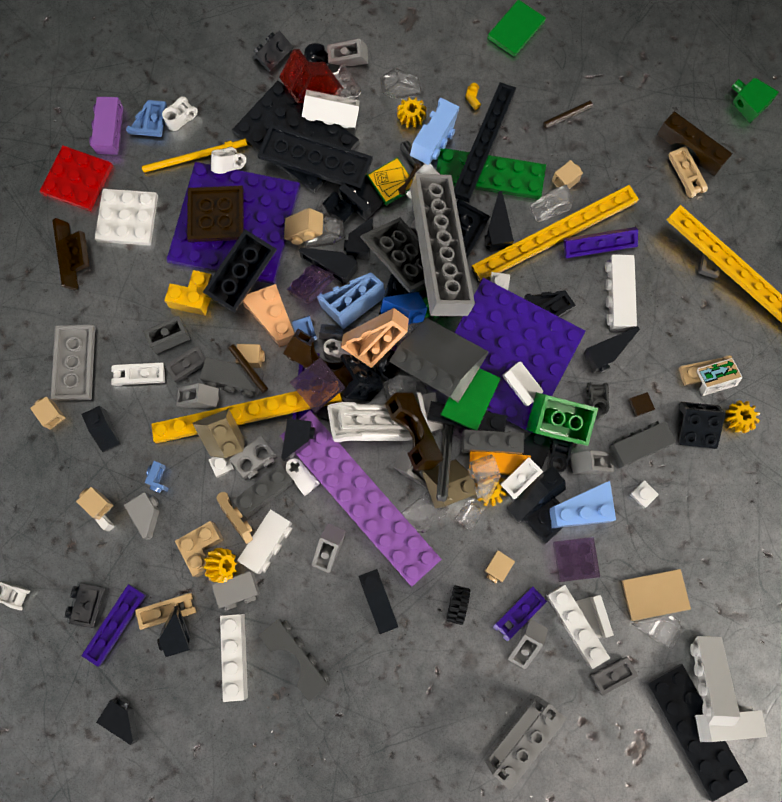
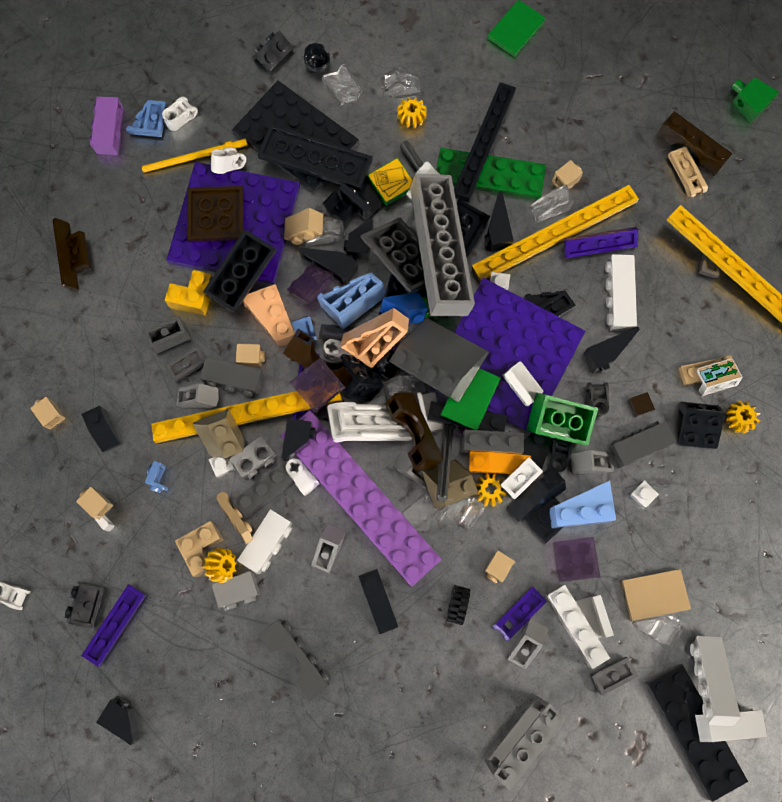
(73, 362): light grey plate -> none
(76, 178): red plate -> none
(126, 217): white plate -> none
(138, 374): white plate -> none
(144, 513): light grey slope -> none
(159, 612): tan plate -> none
(174, 634): black slope -> none
(233, 657): white brick -> none
(248, 368): dark brown bar -> none
(304, 75): clear red bracket -> none
(330, 109): white brick -> none
(348, 53): light grey slope -> none
(402, 189): dark brown hinge -> none
(436, 133): light blue wedge -> none
(471, 94): yellow arm -> none
(486, 476): clear slope -> none
(563, 116): dark brown bar -> none

